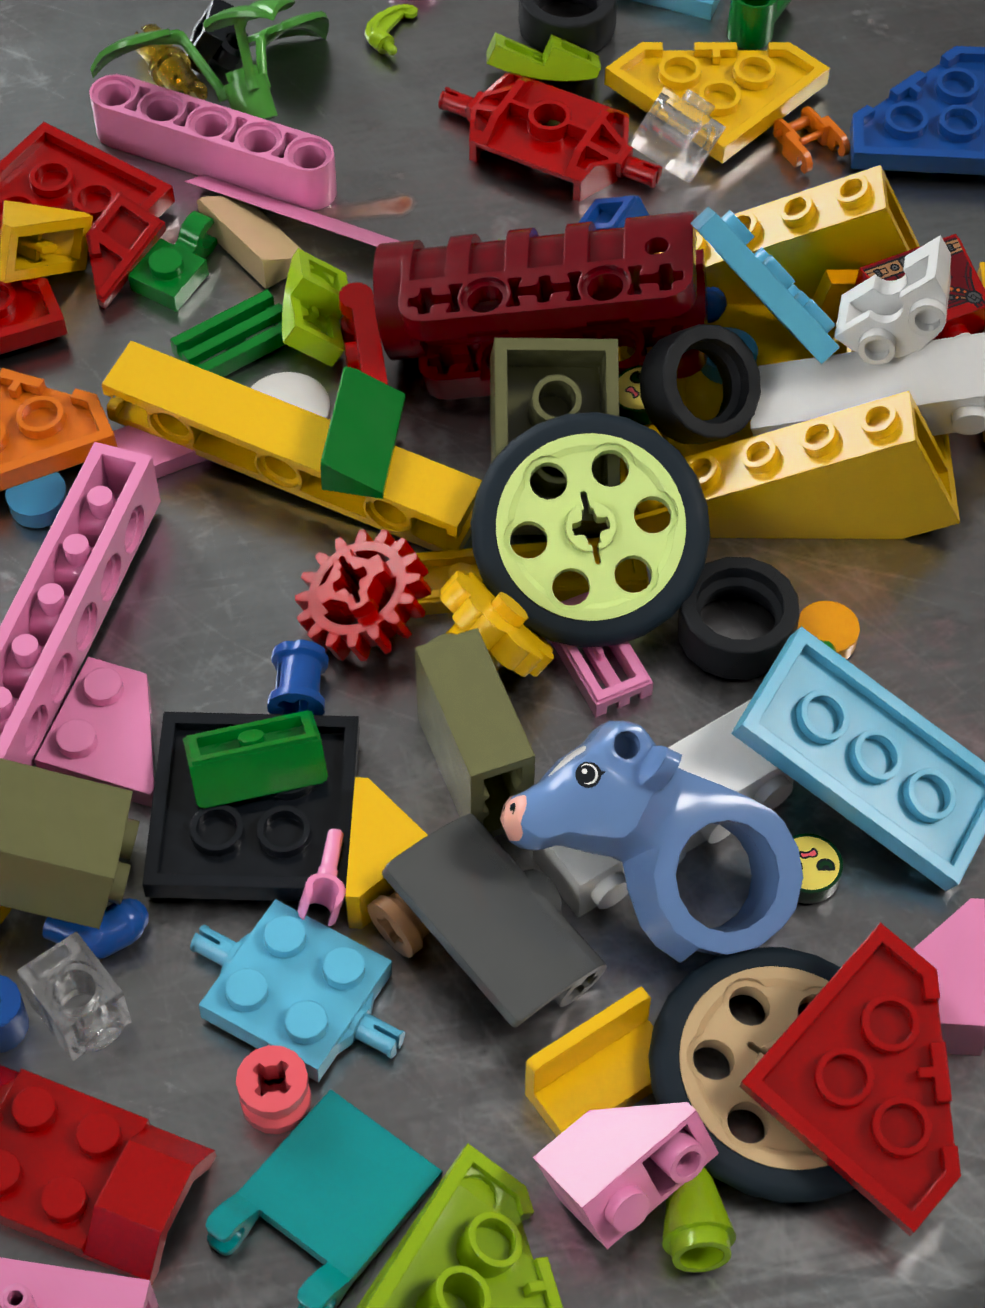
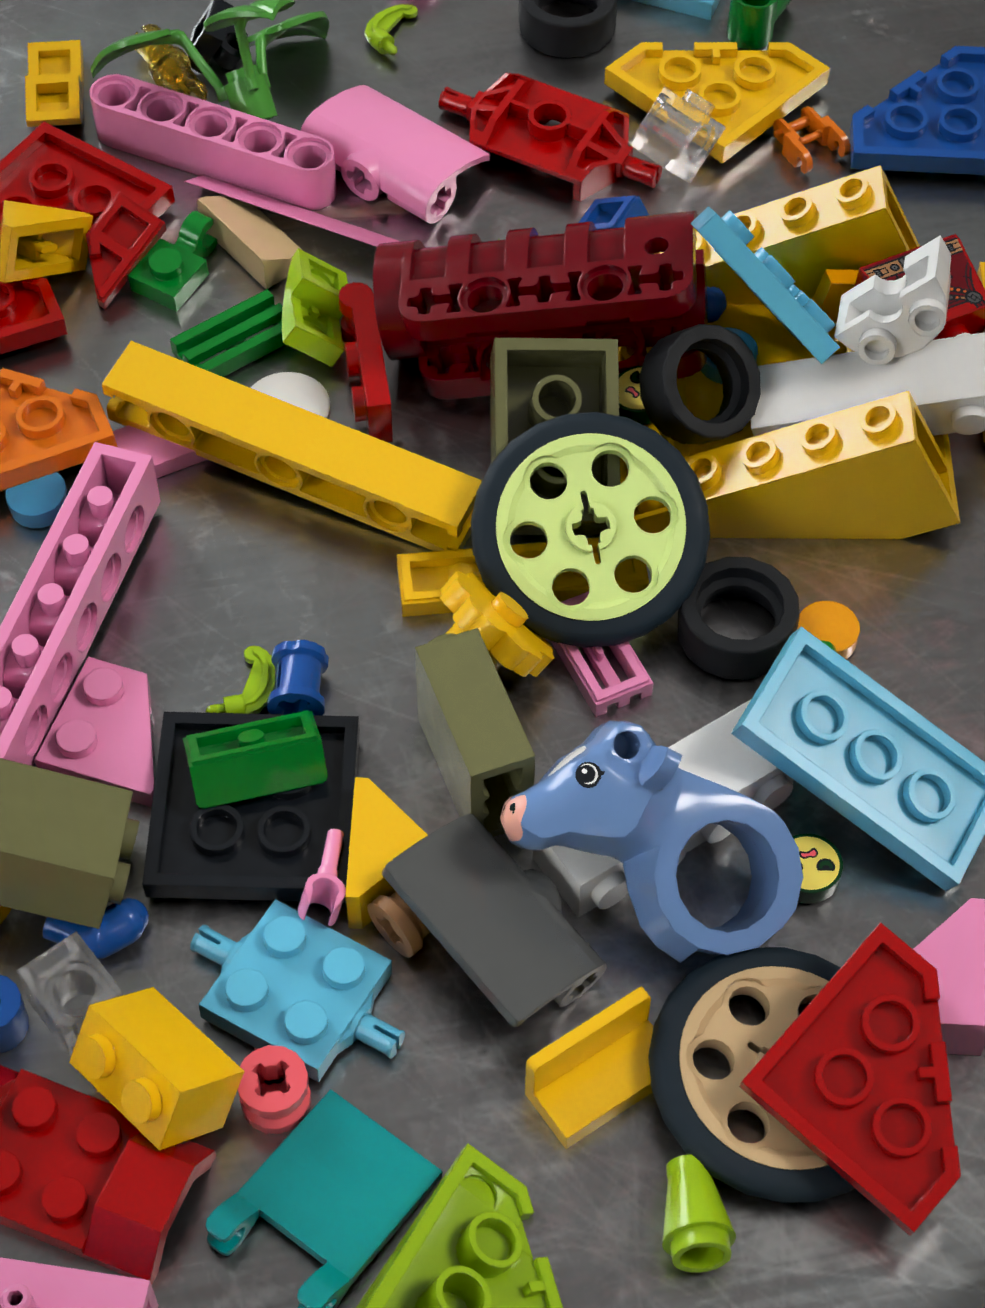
(54, 83): none -> yellow slope
(156, 1067): none -> yellow brick
(257, 688): none -> lime piece
(361, 435): green slope -> none
(363, 595): red gear -> none
(393, 151): none -> bright pink panel
(557, 63): lime slope -> none
(625, 1163): bright pink slope -> none

